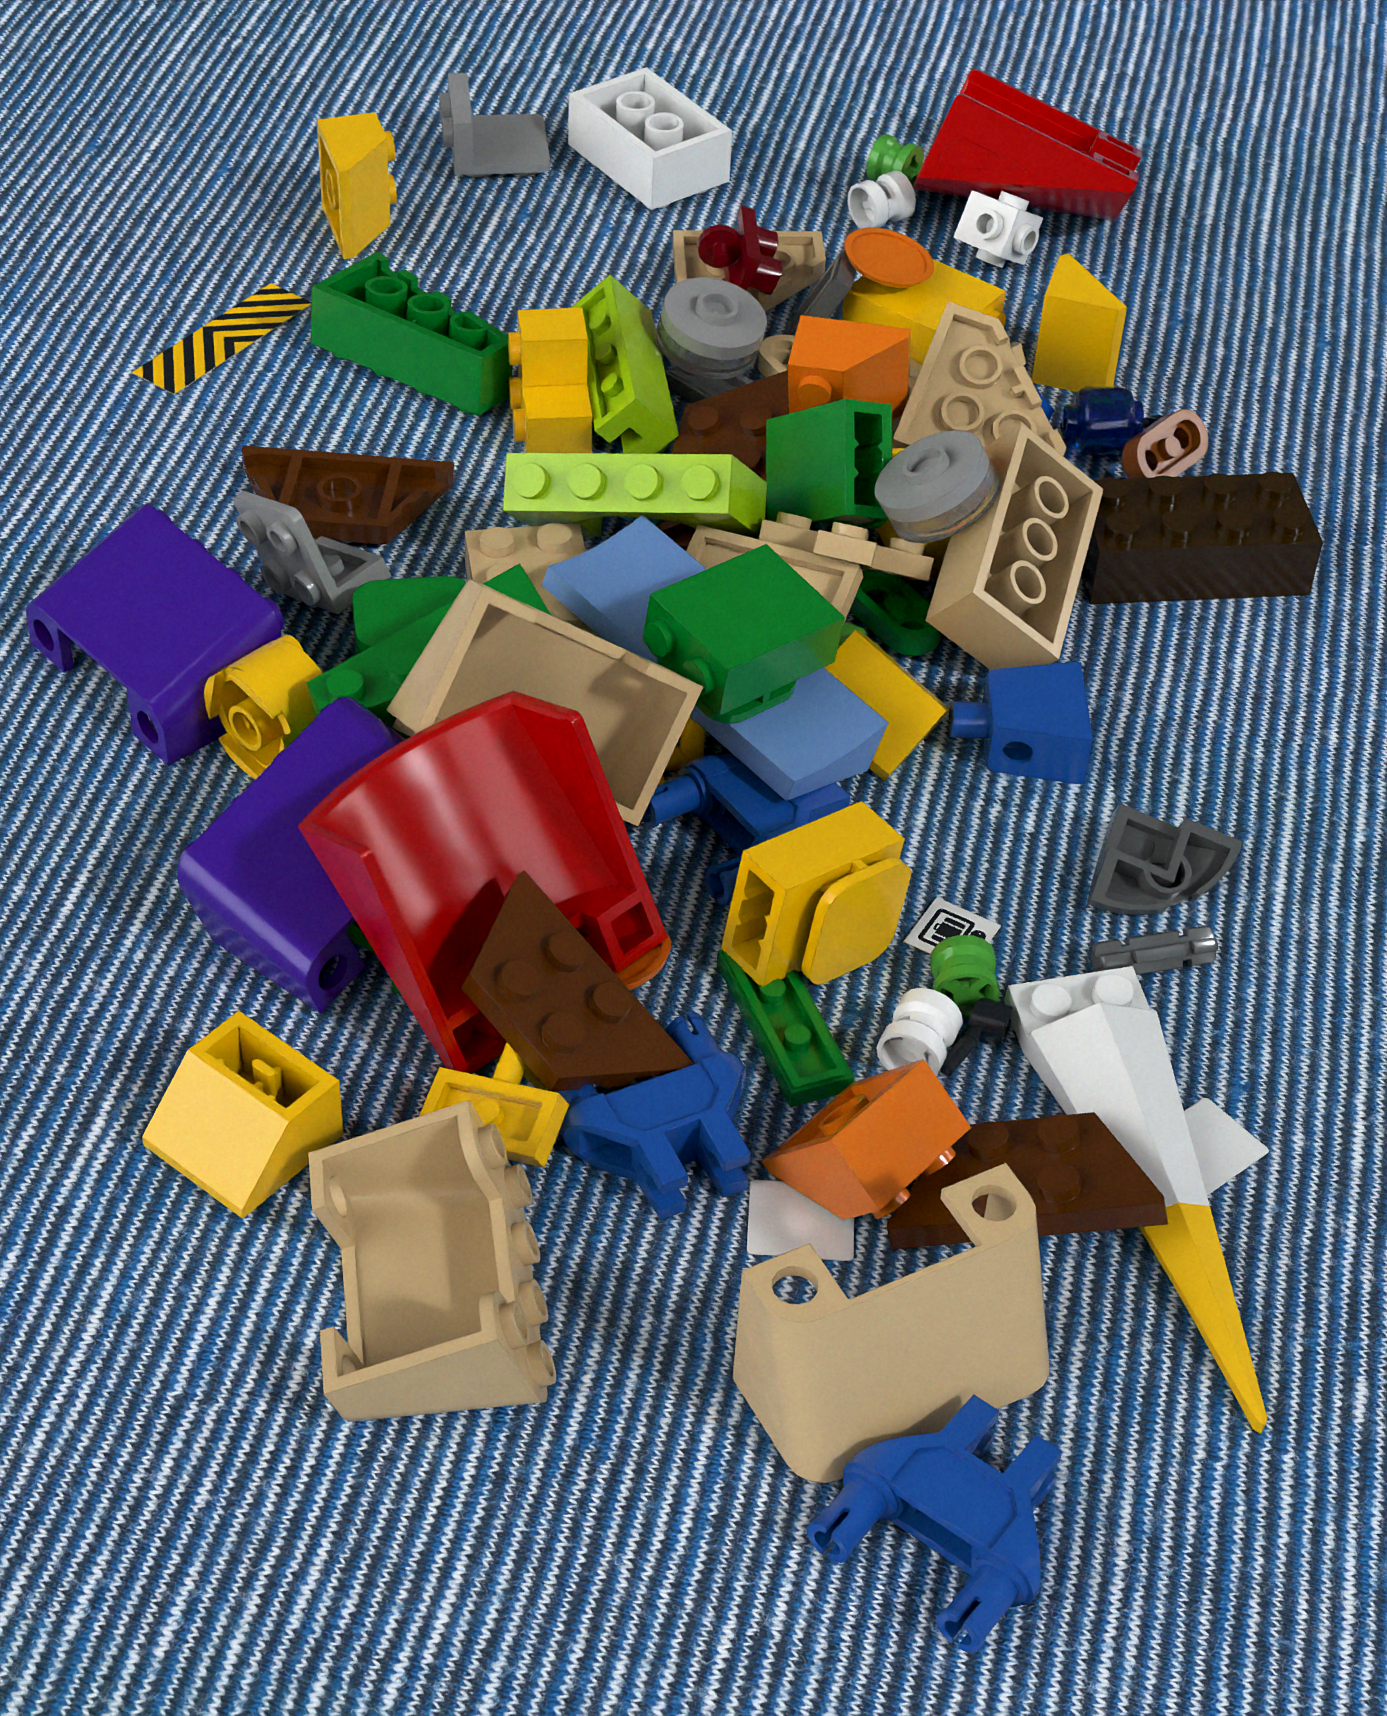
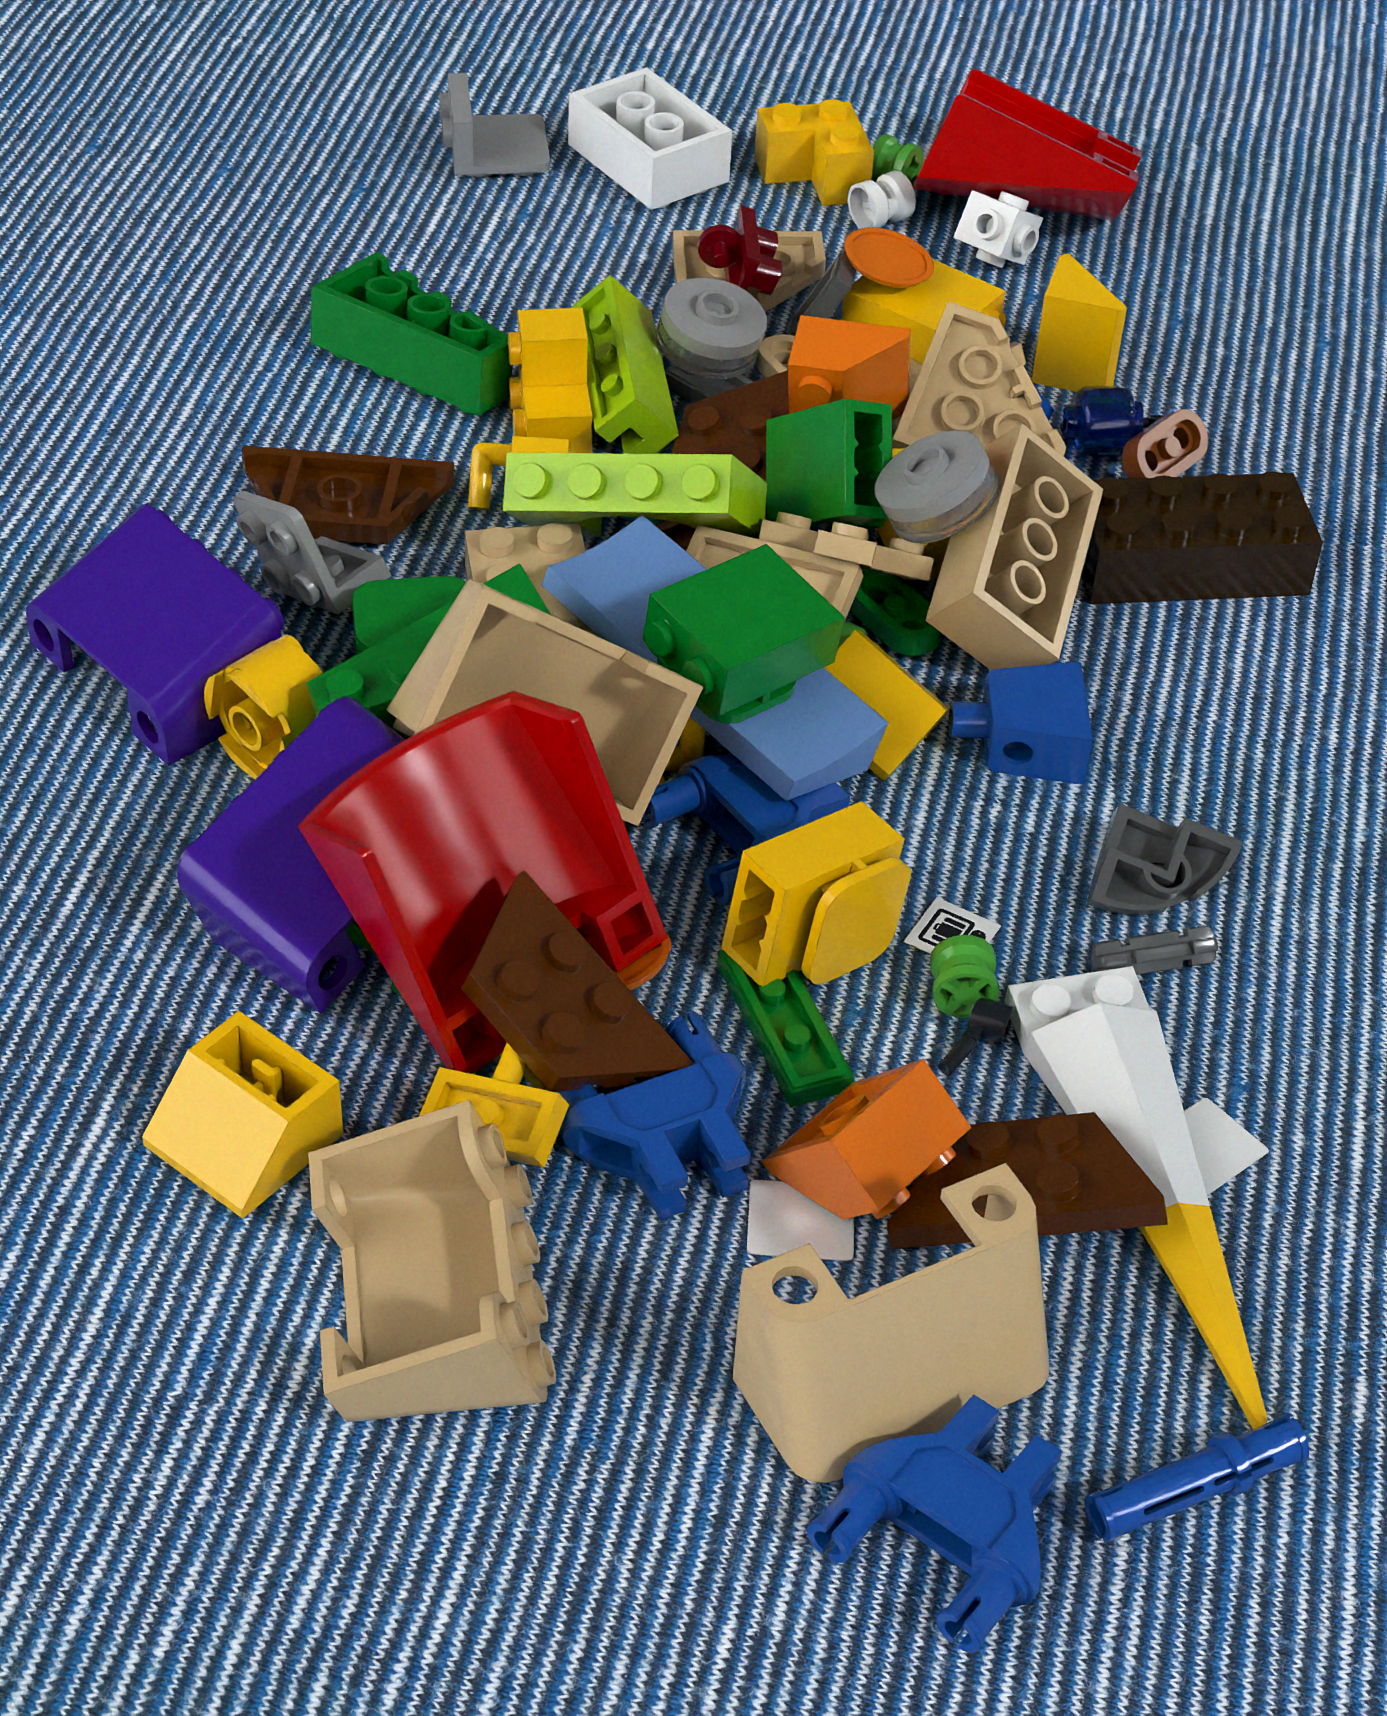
(221, 338): sticker -> none
(356, 179): yellow slope -> none
(486, 455): none -> yellow plate
(814, 144): none -> yellow brick
(921, 1029): white wheel -> none
(1224, 1466): none -> blue pin

